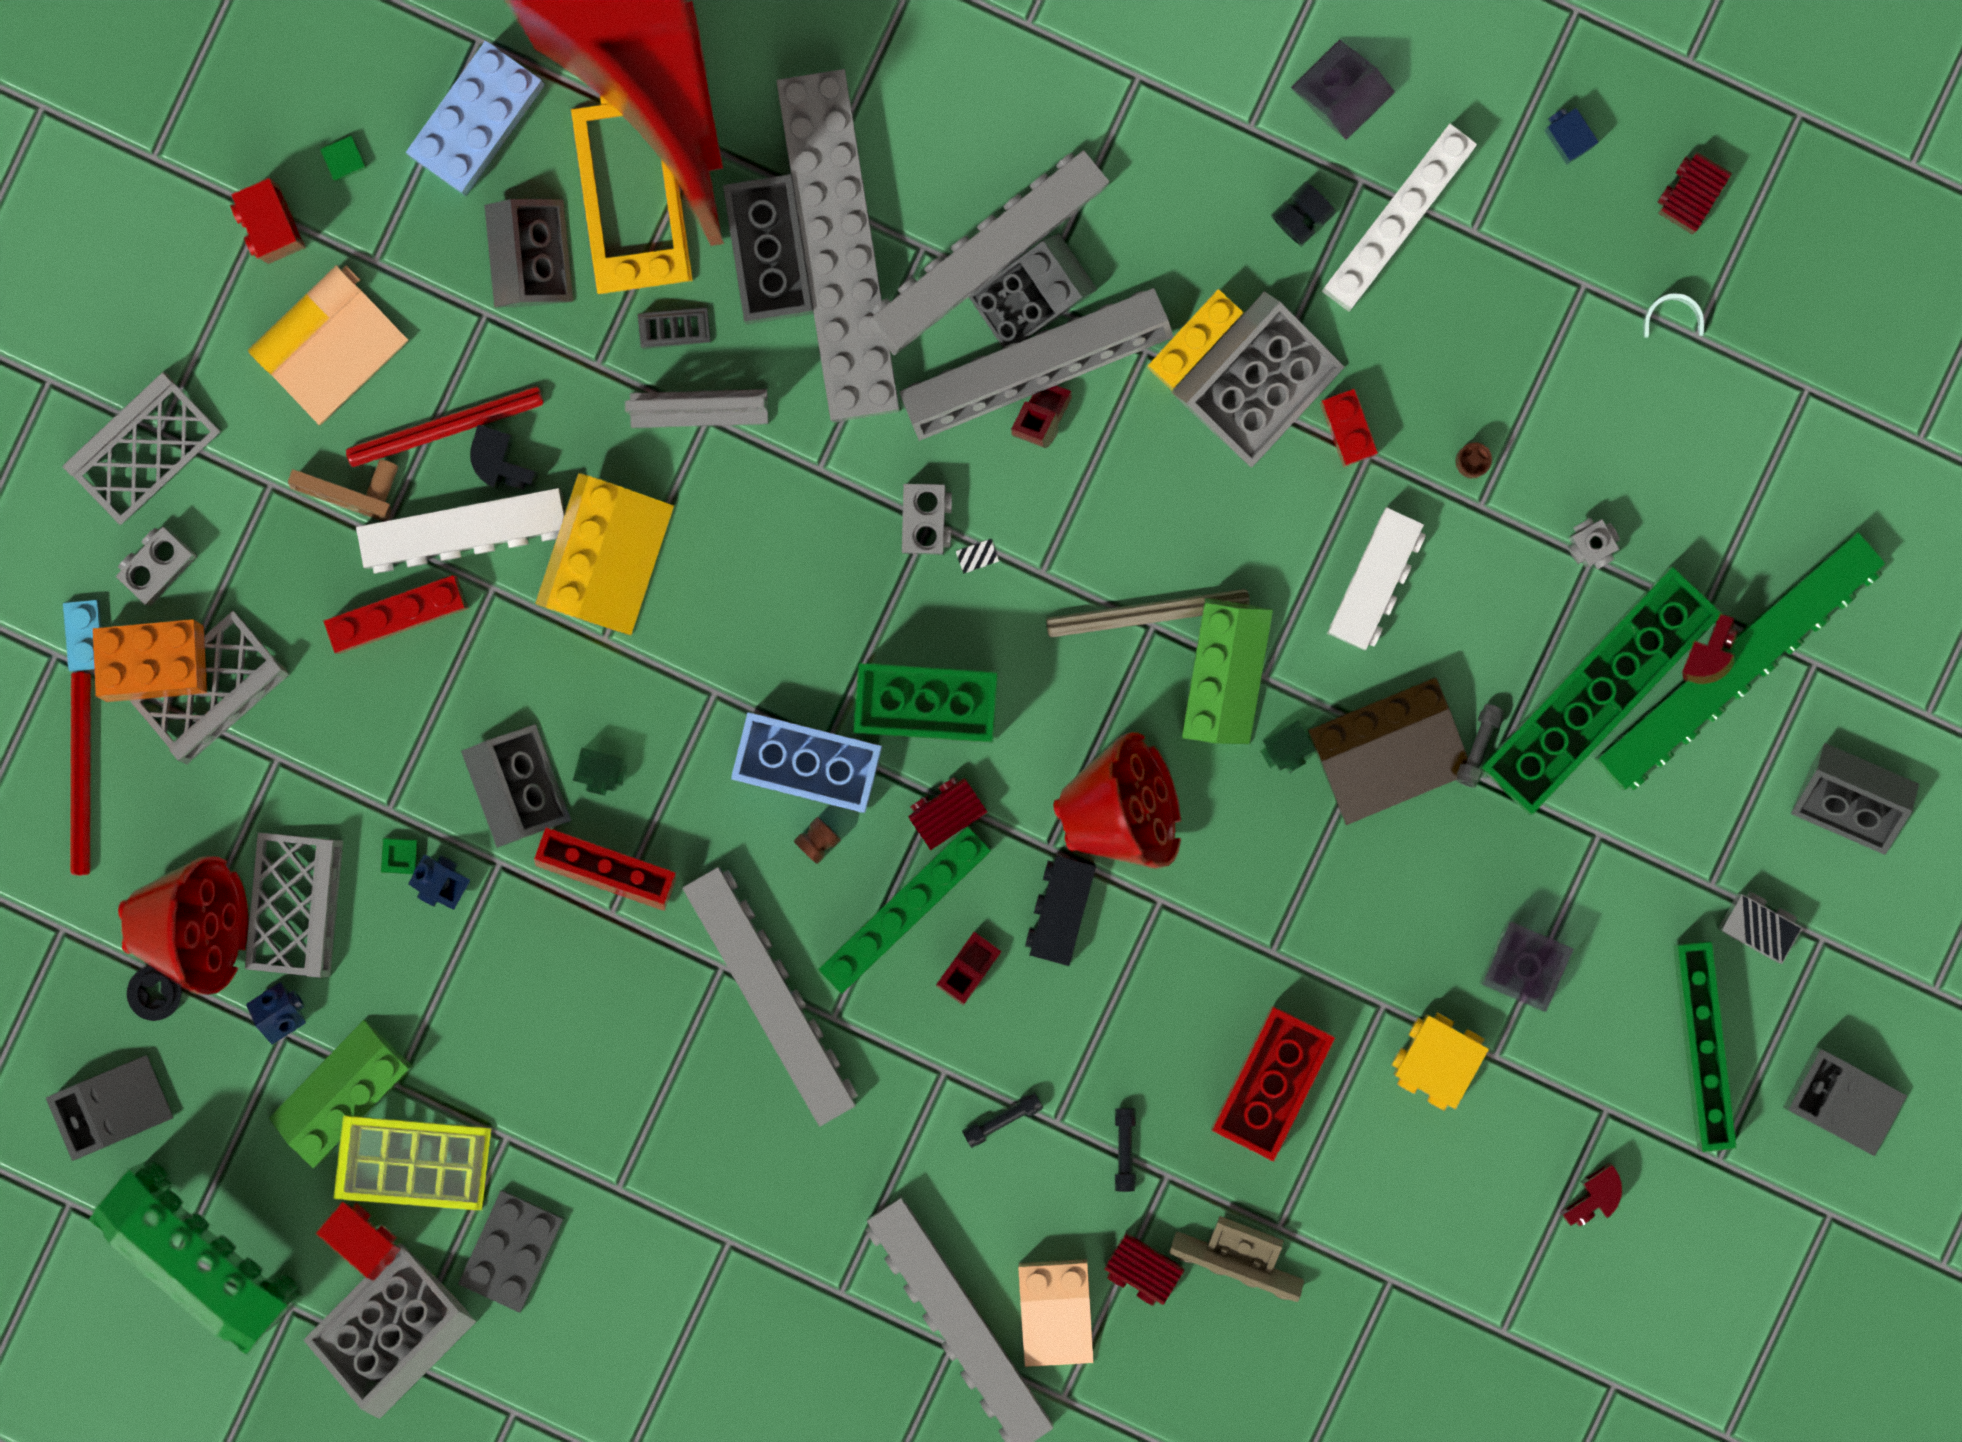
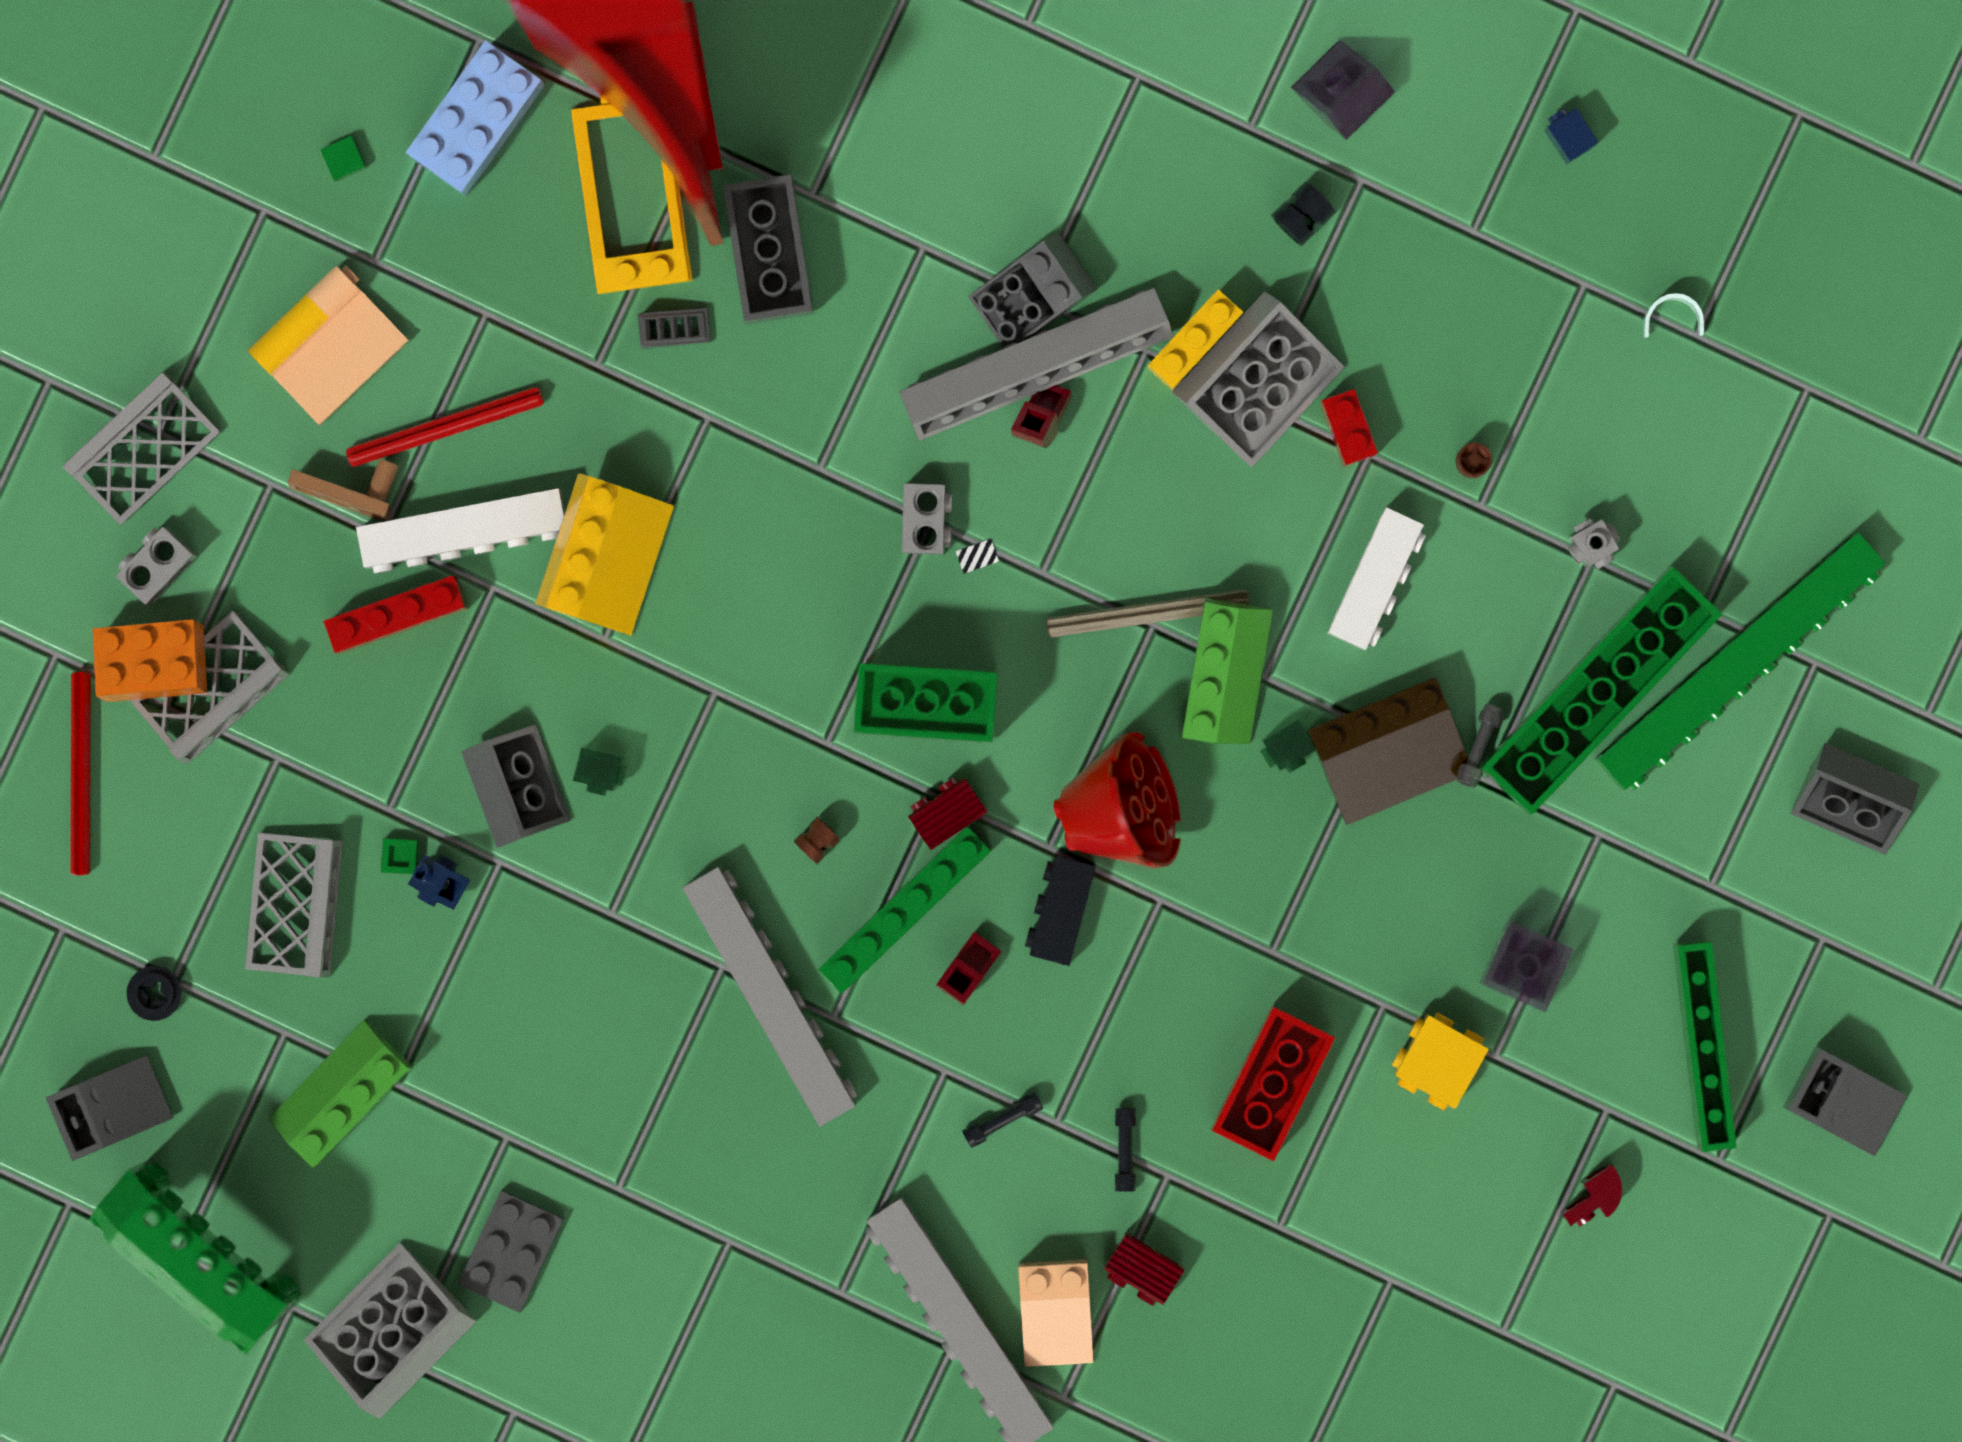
(79, 624): medium azure plate -> none
(189, 924): red cone -> none
(267, 221): red brick -> none
(277, 1012): dark blue brick -> none
(359, 1240): red brick -> none
(412, 1163): clear piece -> none
(489, 458): black brick -> none
(528, 252): dark grey slope -> none
(605, 869): red brick -> none
(698, 408): light grey fence -> none
(806, 762): light blue brick -> none
(837, 244): light grey brick -> none
(988, 252): light grey brick -> none
(1240, 1254): dark tan bracket -> none
(1399, 217): white brick -> none
(1693, 193): dark red brick -> none
(1710, 661): dark red brick -> none
(1760, 927): brick -> none

